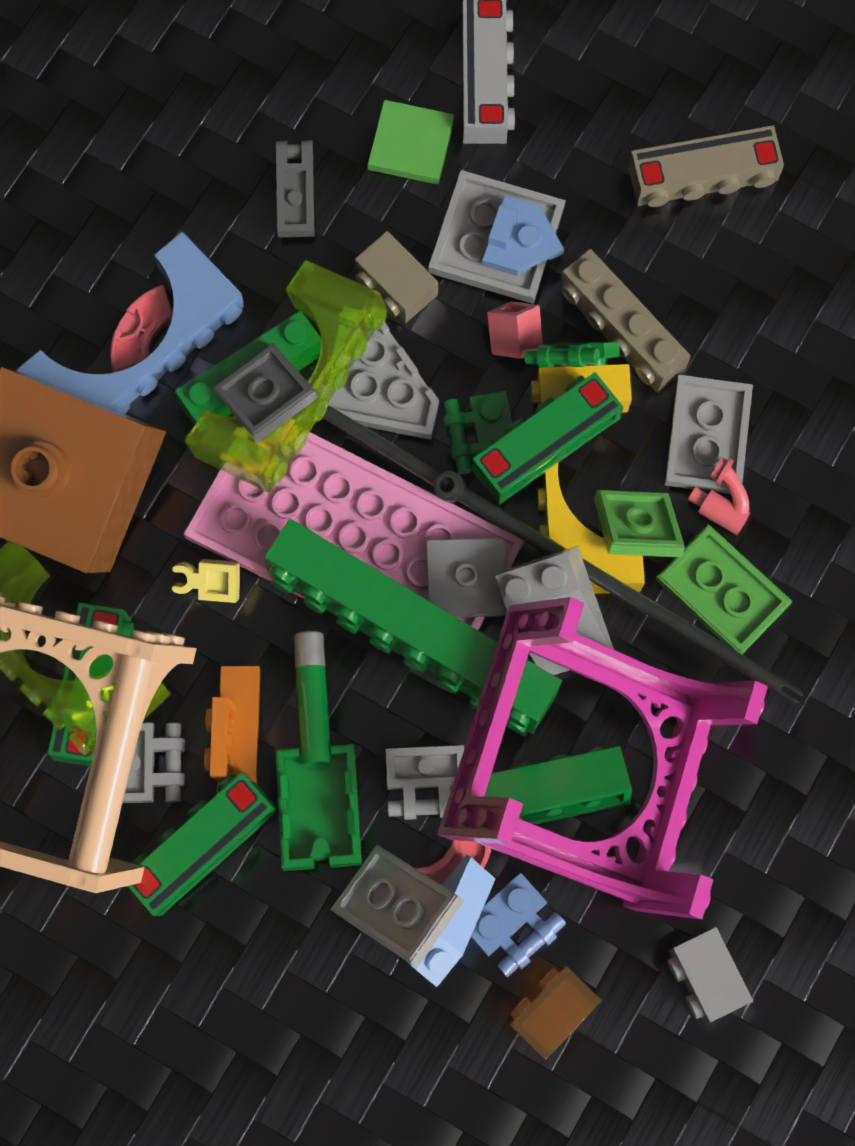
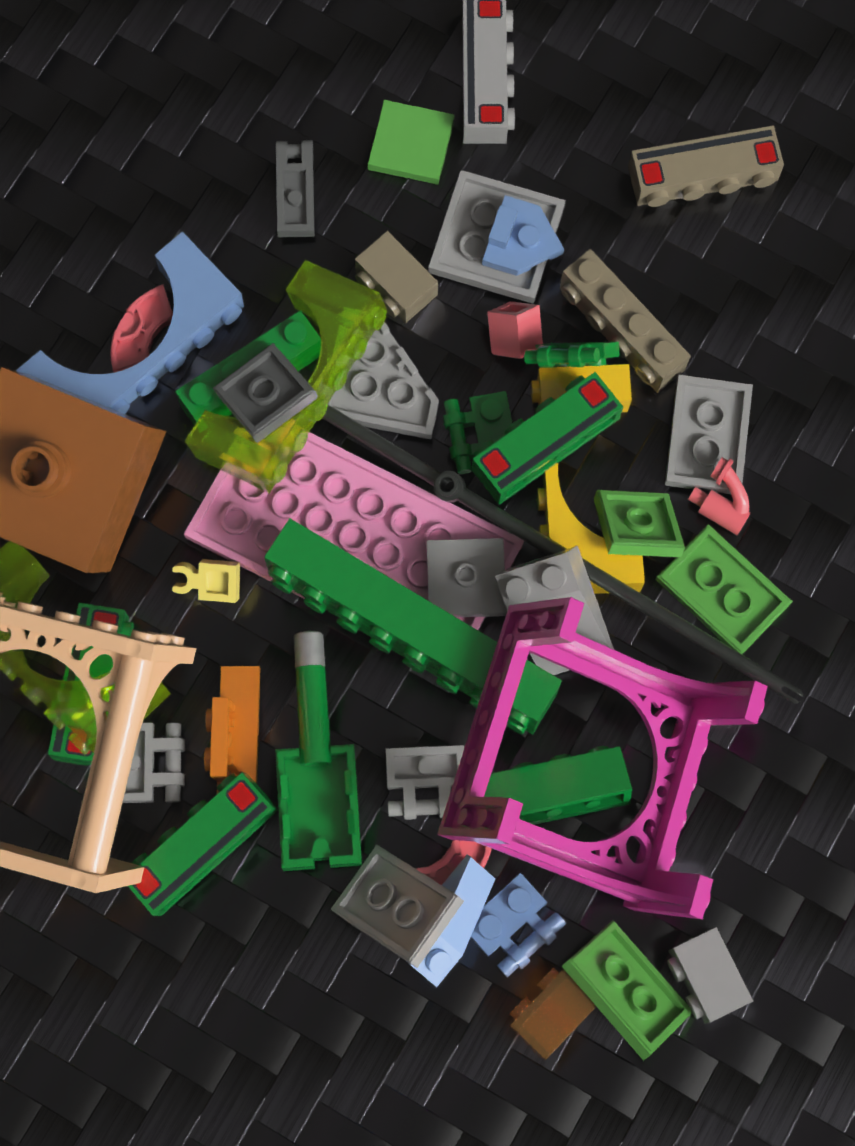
(627, 989): none -> bright green tile

